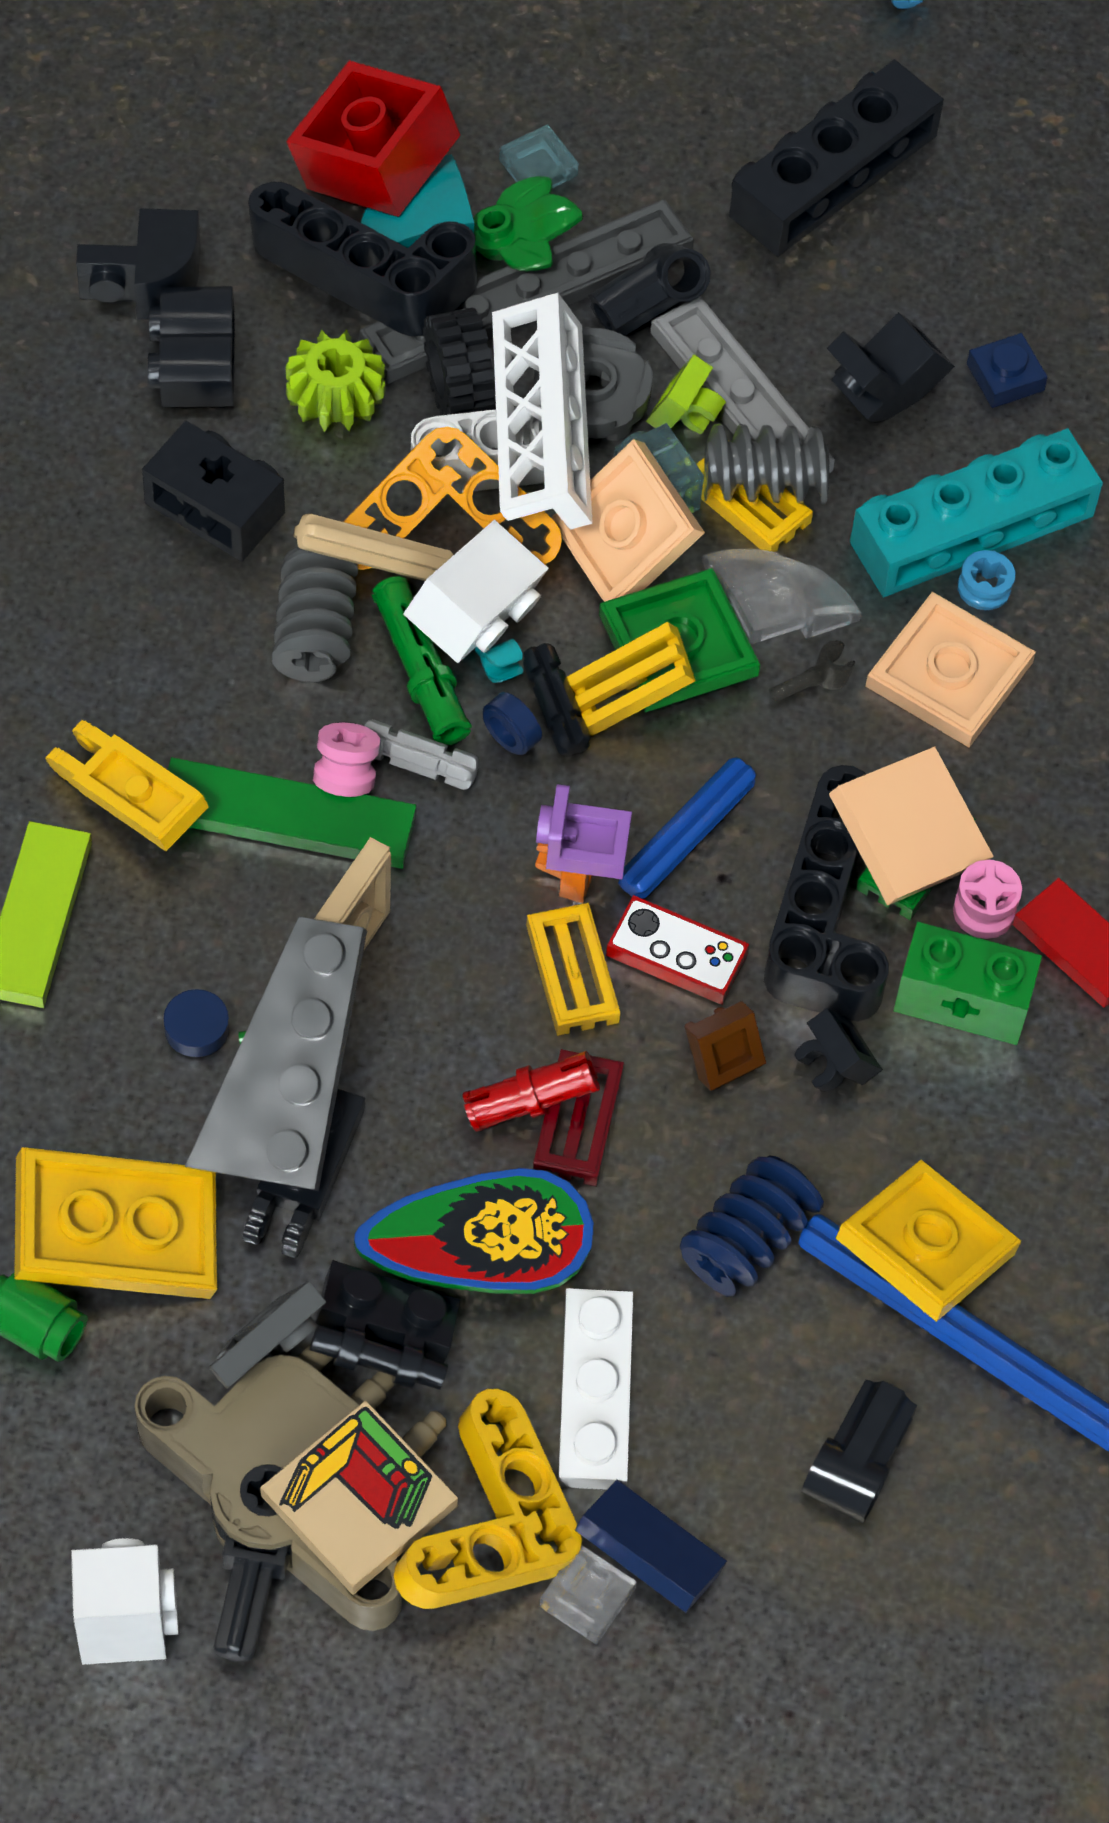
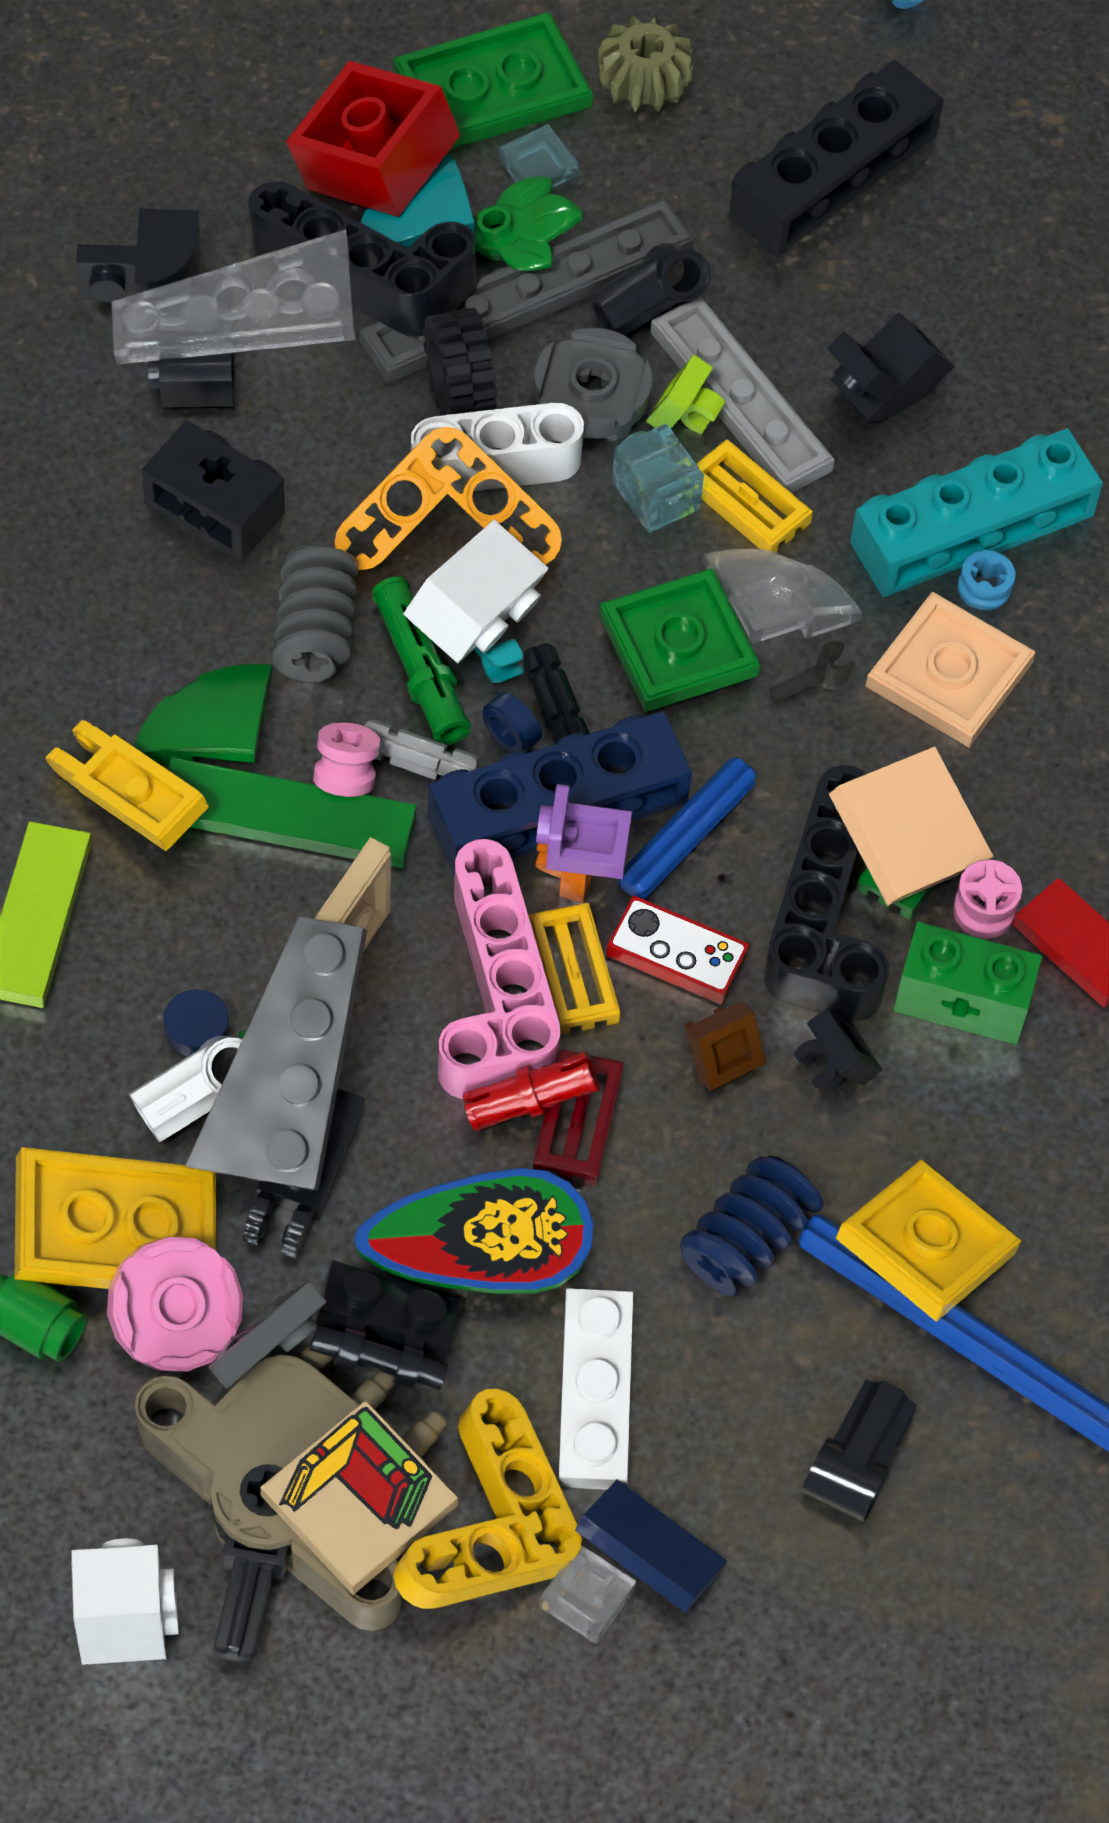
(174, 1304): none -> bright pink tile
(181, 1091): none -> white piece
(210, 717): none -> green brick
(252, 305): none -> clear wing
(335, 380): lime gear -> none
(369, 547): tan axle -> none
(497, 964): none -> bright pink beam
(502, 77): none -> green tile
(562, 411): white fence -> none
(627, 669): yellow tile -> none
(635, 525): light nougat tile -> none
(643, 746): none -> dark blue brick
(645, 63): none -> olive gear
(766, 462): dark grey piece -> none
(1007, 370): dark blue plate -> none

